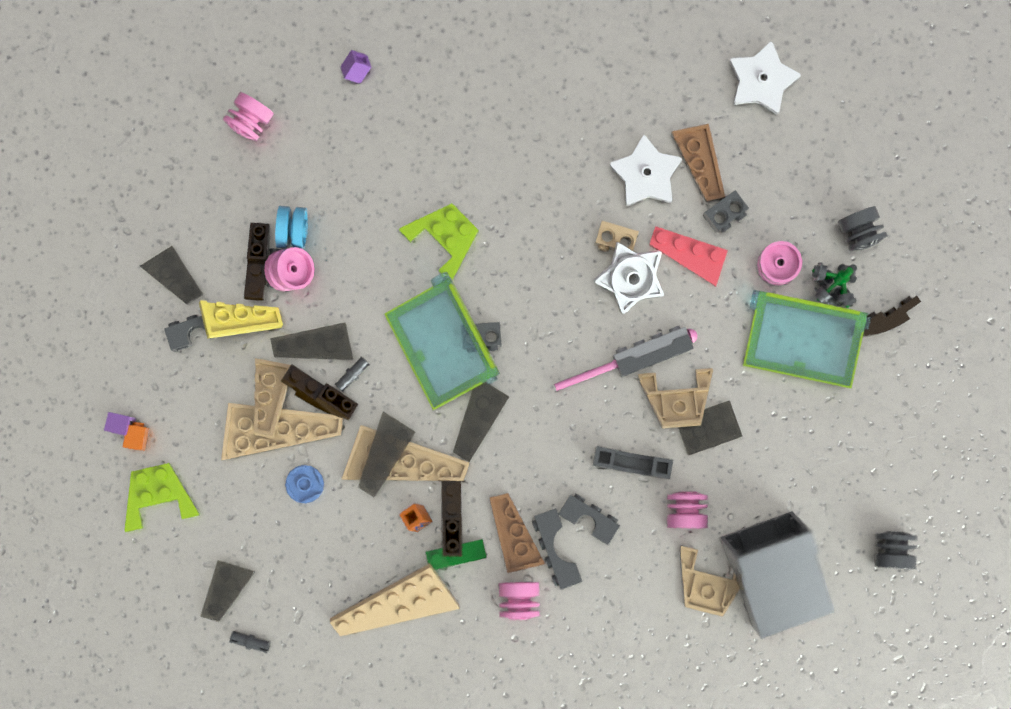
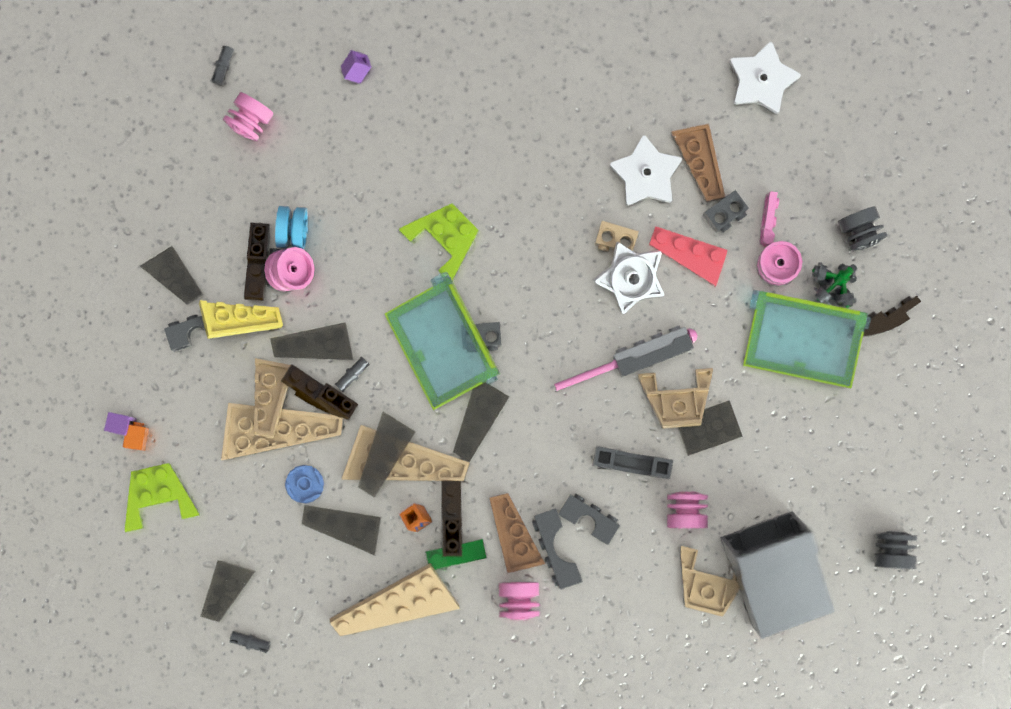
(222, 65): none -> dark grey pin
(349, 527): none -> clear smoke wing
(768, 219): none -> bright pink hinge

